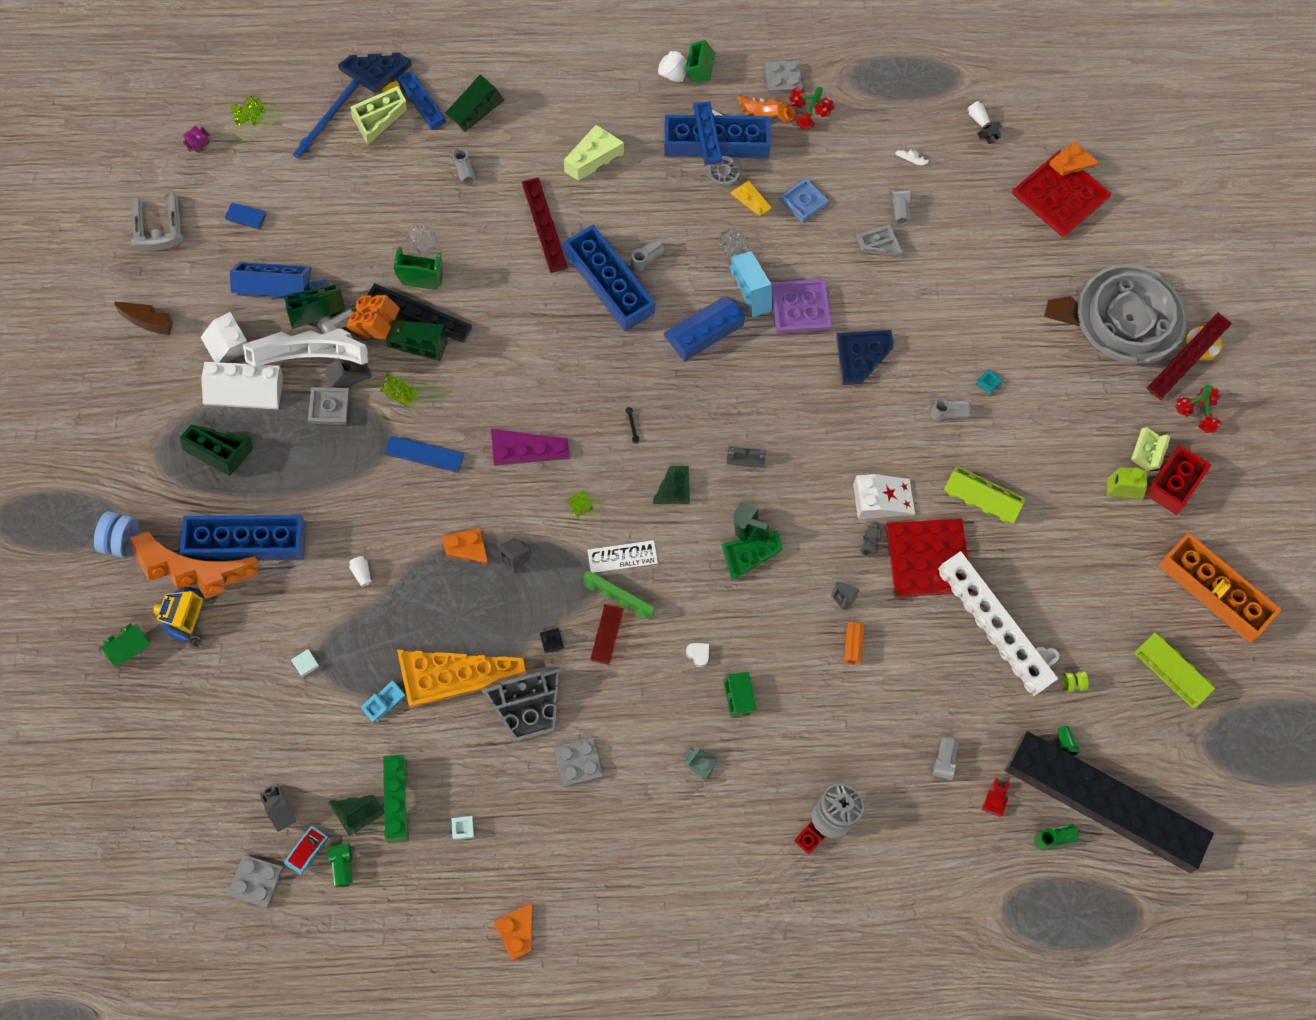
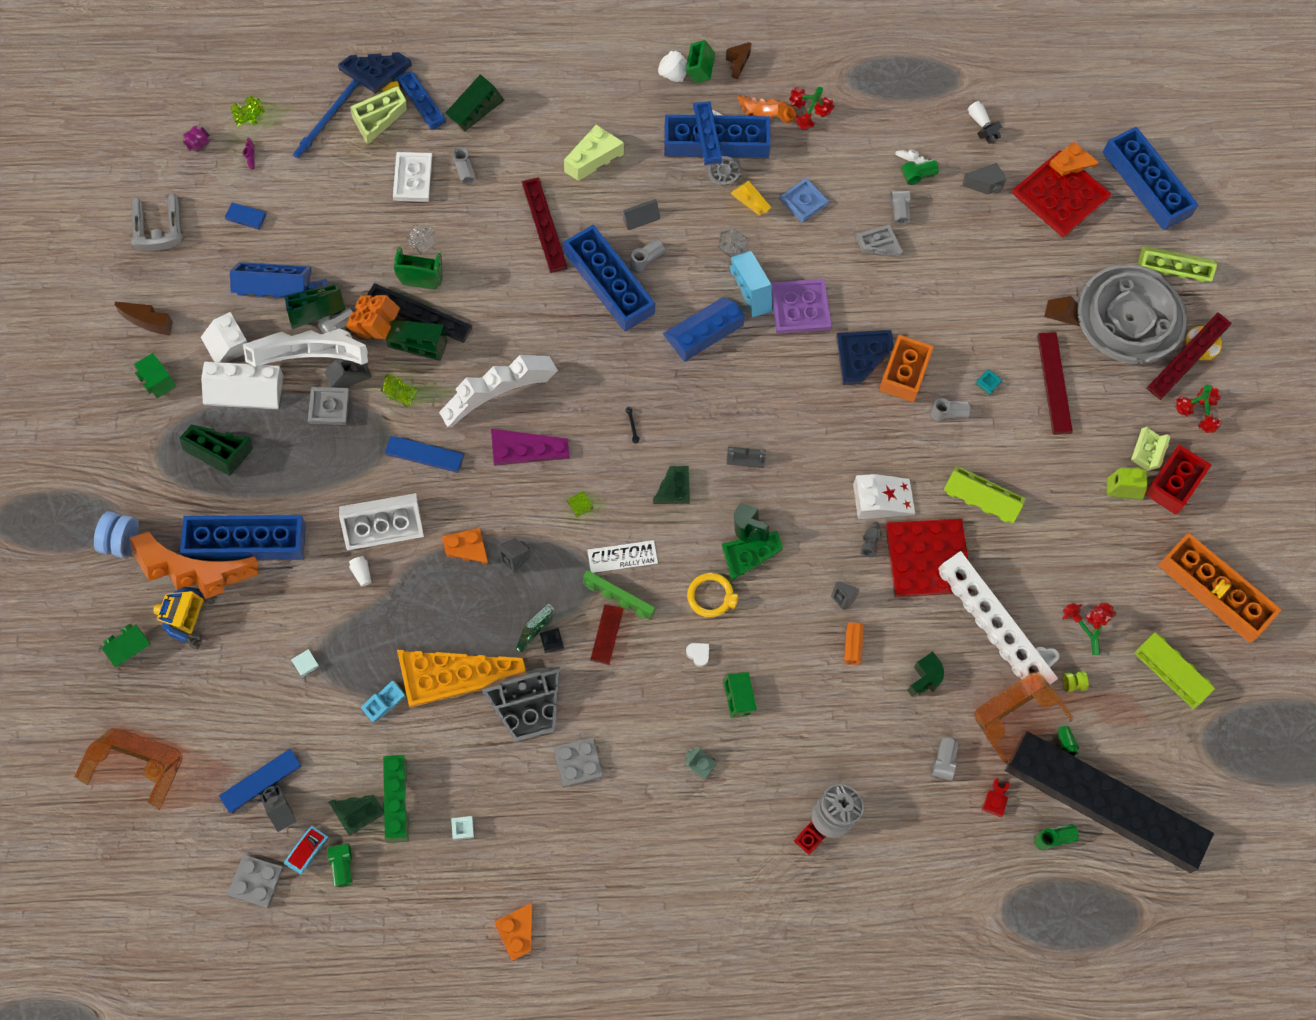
(155, 376): none -> green brick
(161, 759): none -> clear orange windscreen
(249, 153): none -> magenta piece
(259, 781): none -> blue tile
(381, 521): none -> white slope
(412, 177): none -> white plate
(499, 379): none -> white arch
(534, 626): none -> clear green wing
(641, 214): none -> dark grey slope
(730, 599): none -> yellow piece
(738, 56): none -> reddish brown slope
(782, 76): light grey plate -> none
(906, 368): none -> orange brick
(915, 172): none -> green piece
(931, 675): none -> dark green brick
(986, 179): none -> dark grey slope
(1030, 687): none -> clear orange windscreen
(1054, 383): none -> dark red tile
(1098, 616): none -> red plant
(1150, 178): none -> blue brick
(1177, 263): none -> lime brick

